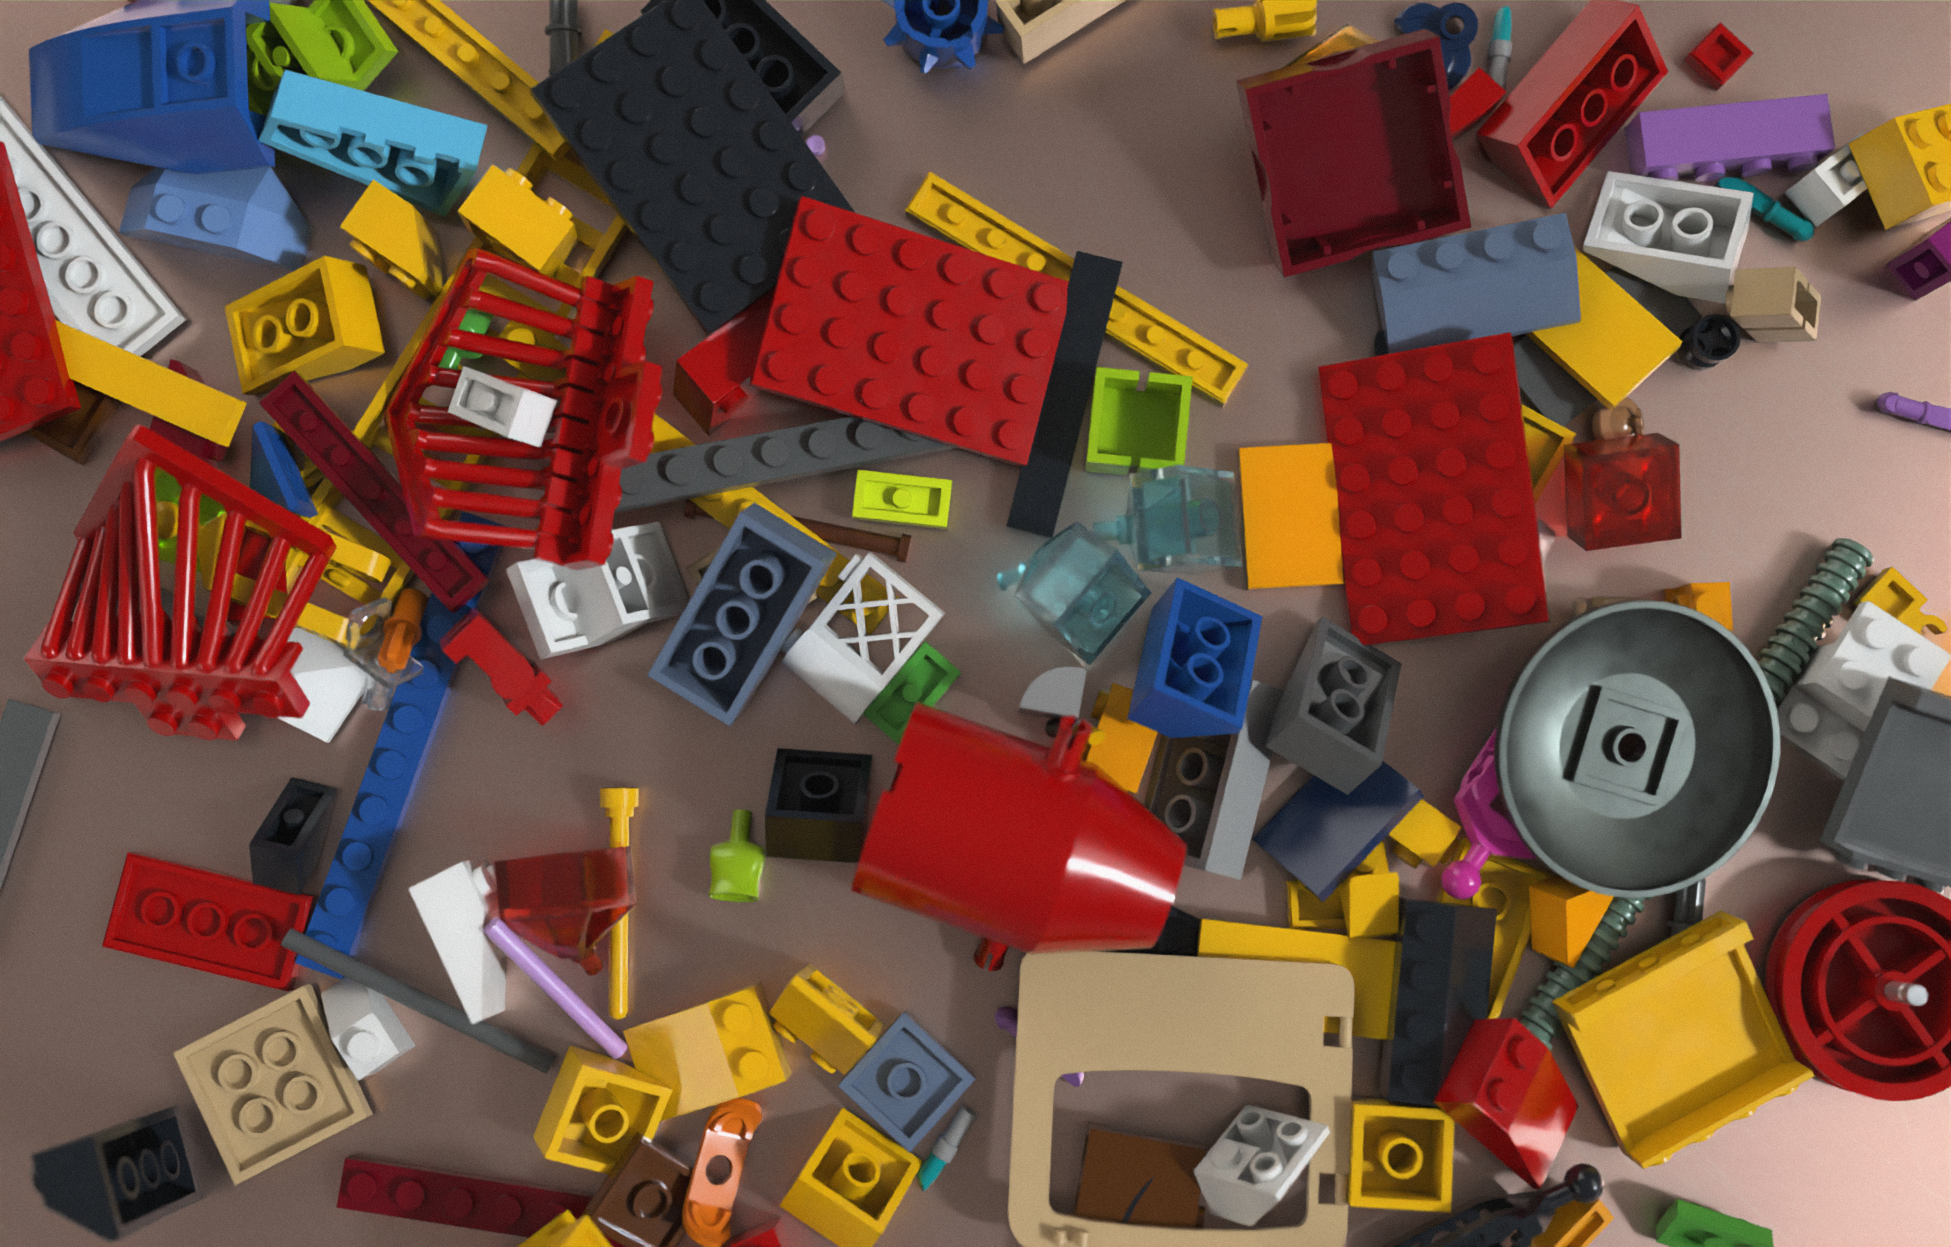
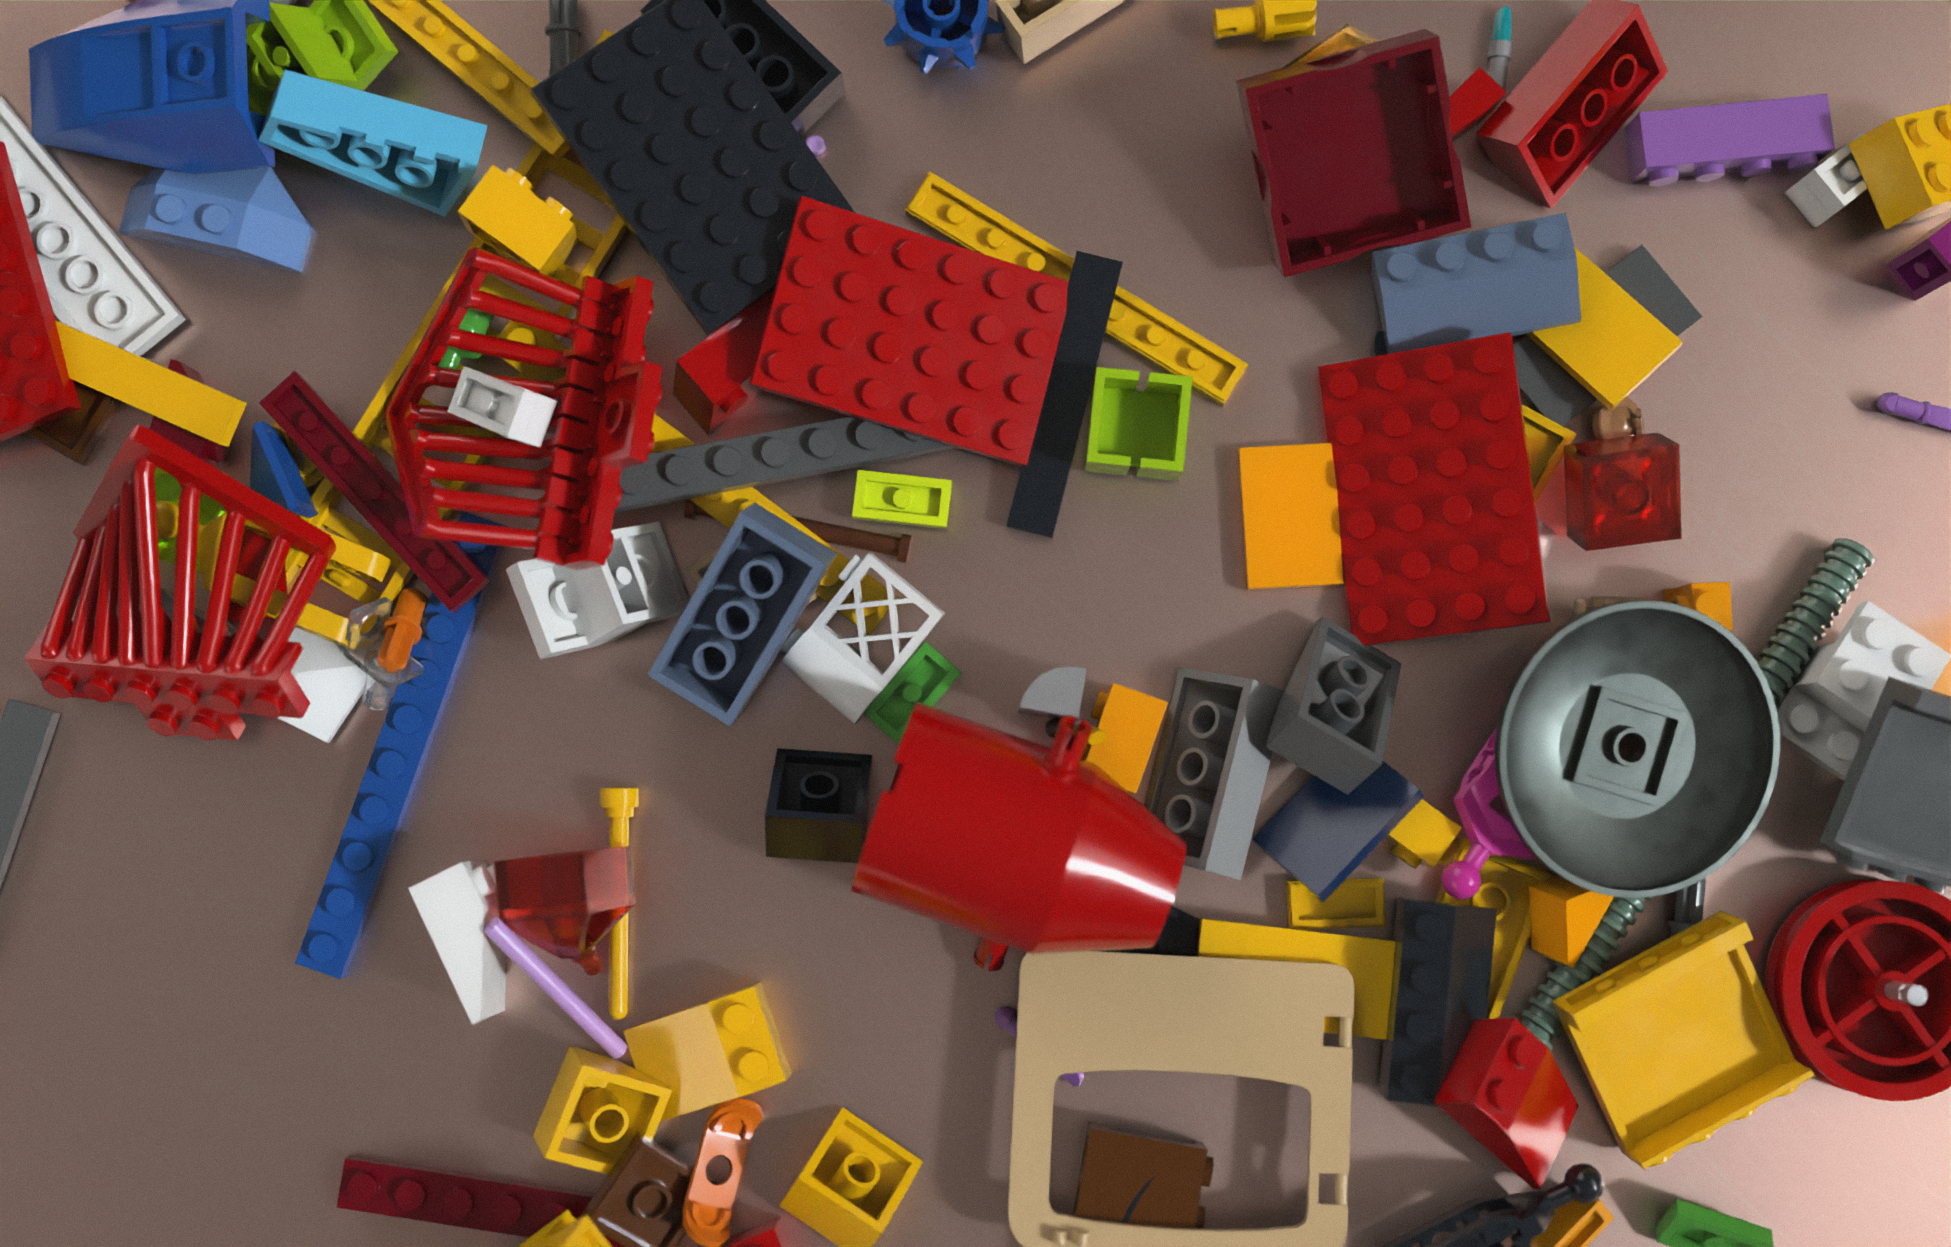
(120, 1175): black slope -> none
(207, 921): red tile -> none
(272, 1084): tan plate -> none
(292, 836): black slope -> none
(306, 323): yellow slope -> none
(364, 1027): white slope -> none
(397, 240): yellow slope -> none
(417, 1000): dark grey piece -> none
(507, 668): red hips -> none
(737, 863): lime piece -> none
(825, 1020): yellow slope -> none
(907, 1081): sand blue plate -> none
(945, 1147): light grey piece -> none
(1078, 590): clear light blue piece -> none
(1179, 521): clear light blue piece -> none
(1195, 664): blue slope -> none
(1256, 1162): white slope -> none
(1371, 897): yellow slope -> none
(1400, 1156): yellow brick -> none
(1454, 46): dark blue plate -> none
(1671, 233): white slope -> none
(1718, 56): red tile -> none
(1718, 337): black wheel -> none
(1771, 211): teal piece -> none
(1774, 304): tan piece -> none
(1901, 600): yellow plate -> none

